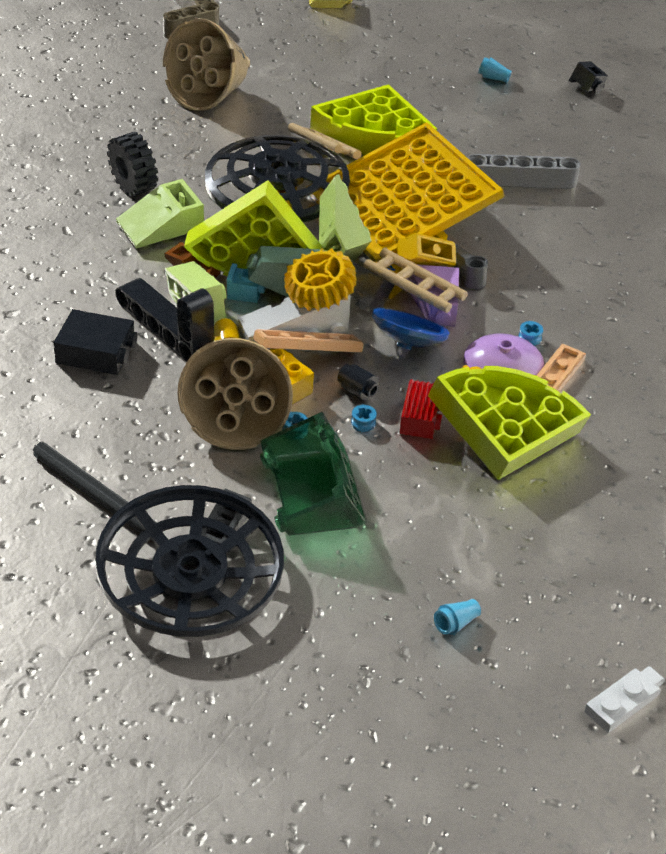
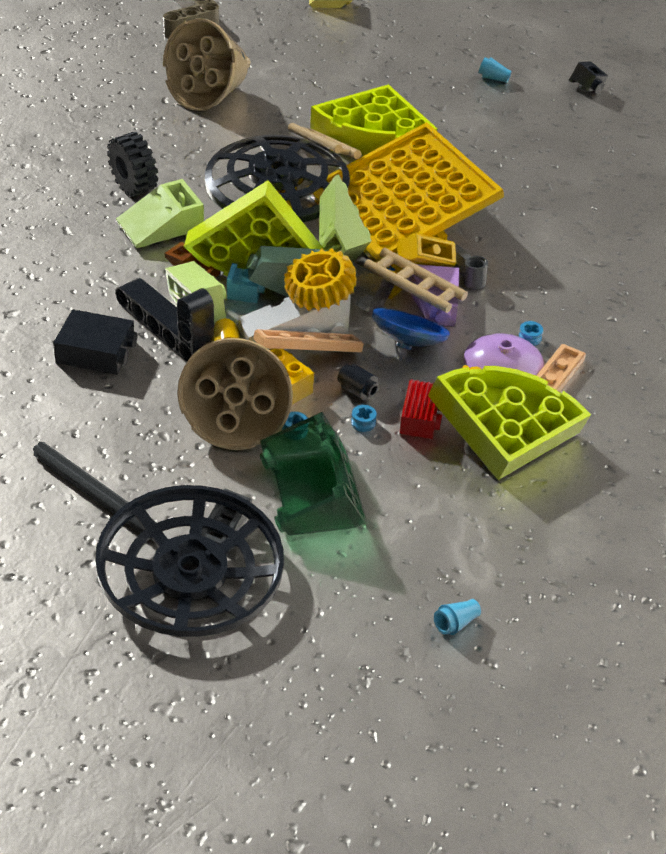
(529, 170): light grey beam -> none
(624, 698): white hinge -> none

